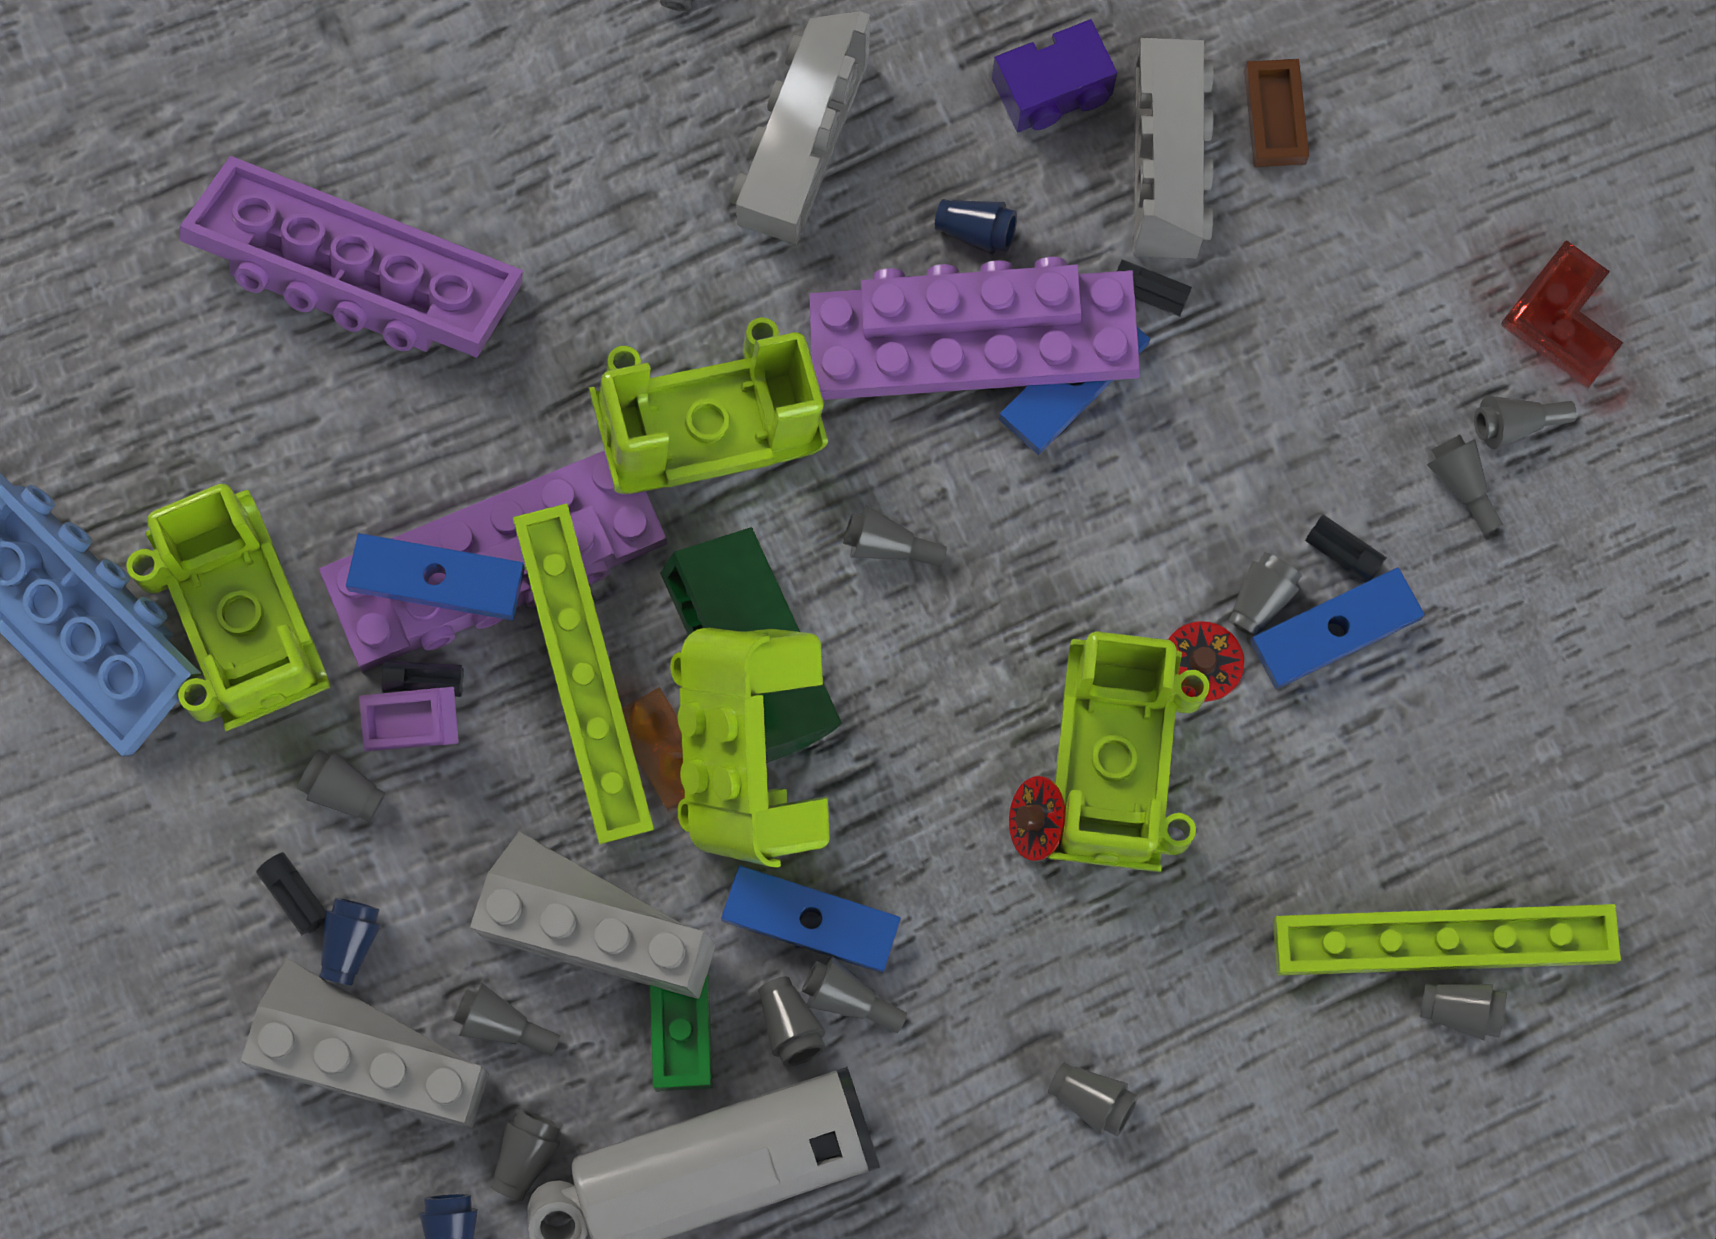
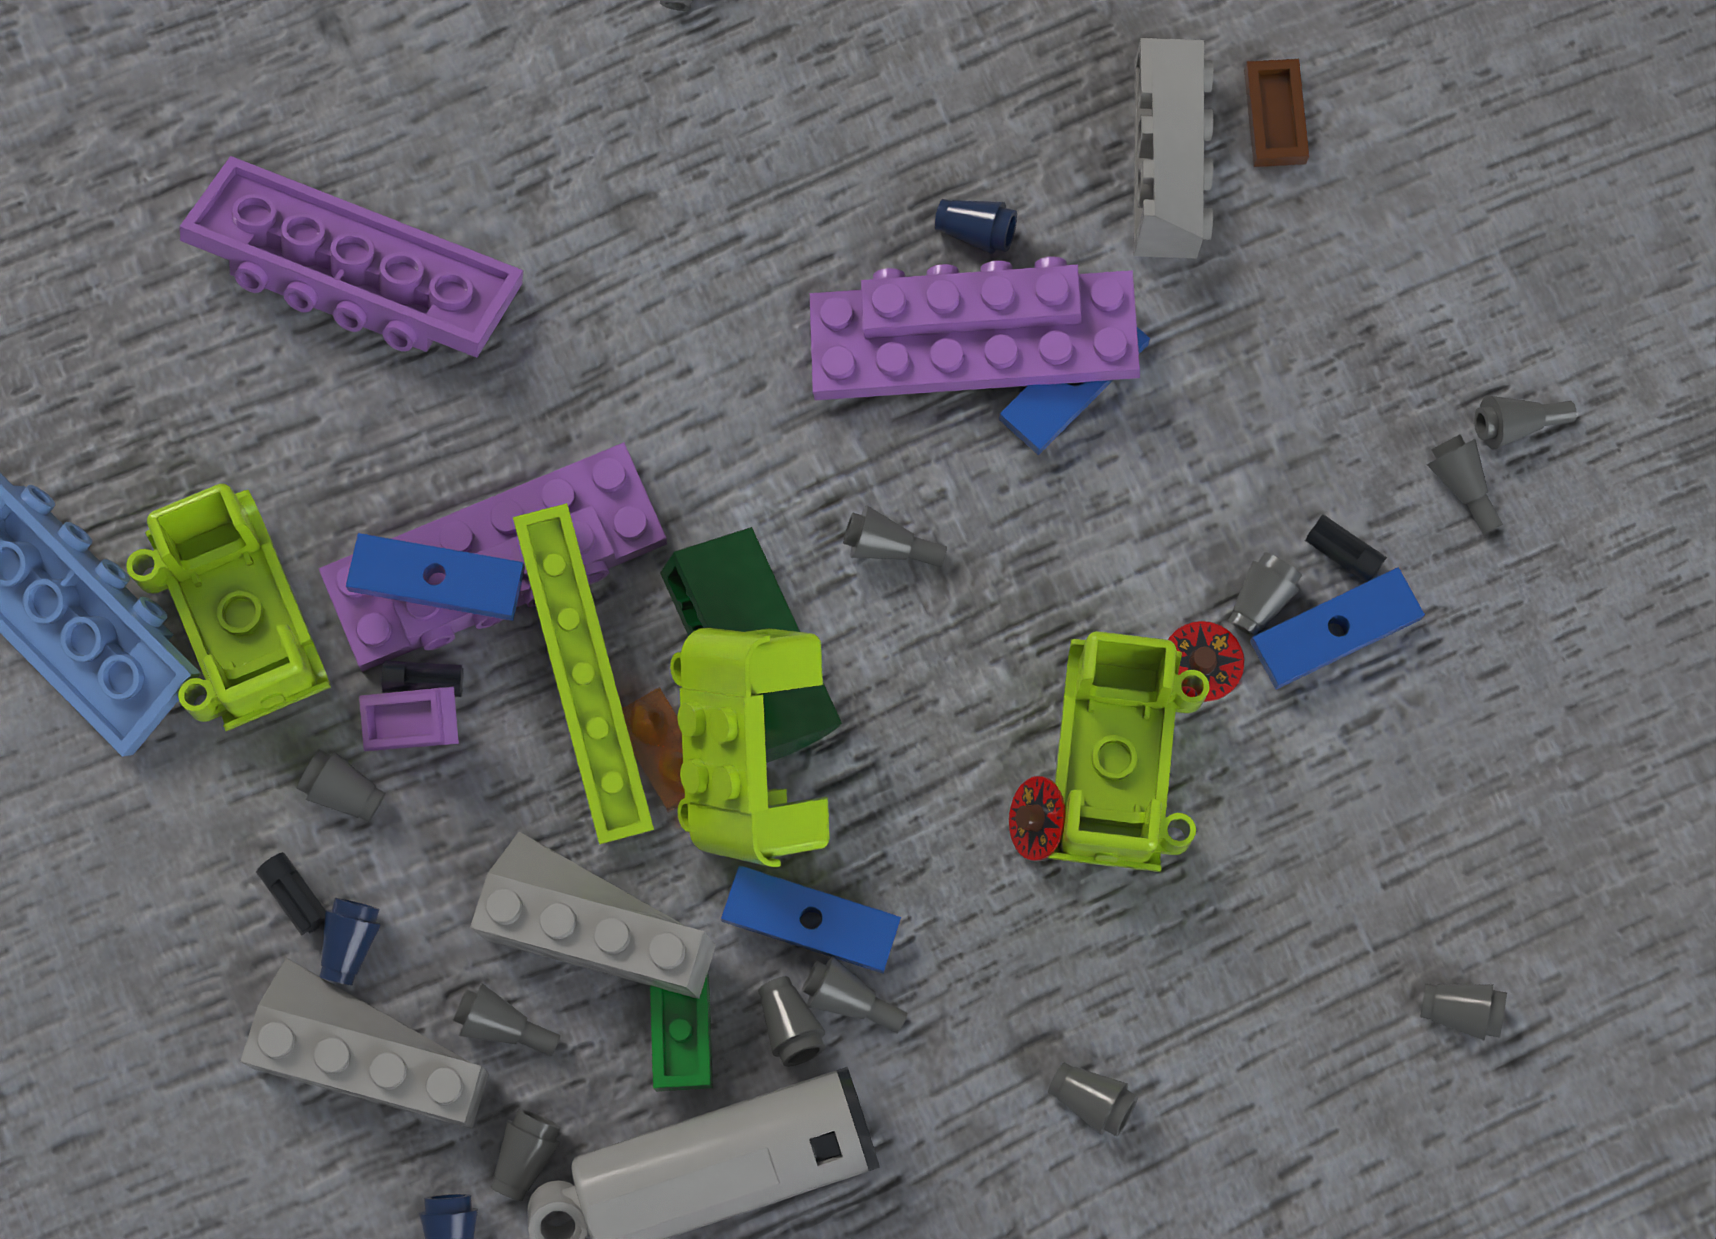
(710, 416): lime container -> none
(803, 125): light grey wedge -> none
(1056, 79): dark purple brick -> none
(1157, 289): black piece -> none
(1446, 939): lime plate -> none
(1551, 318): clear red brick -> none

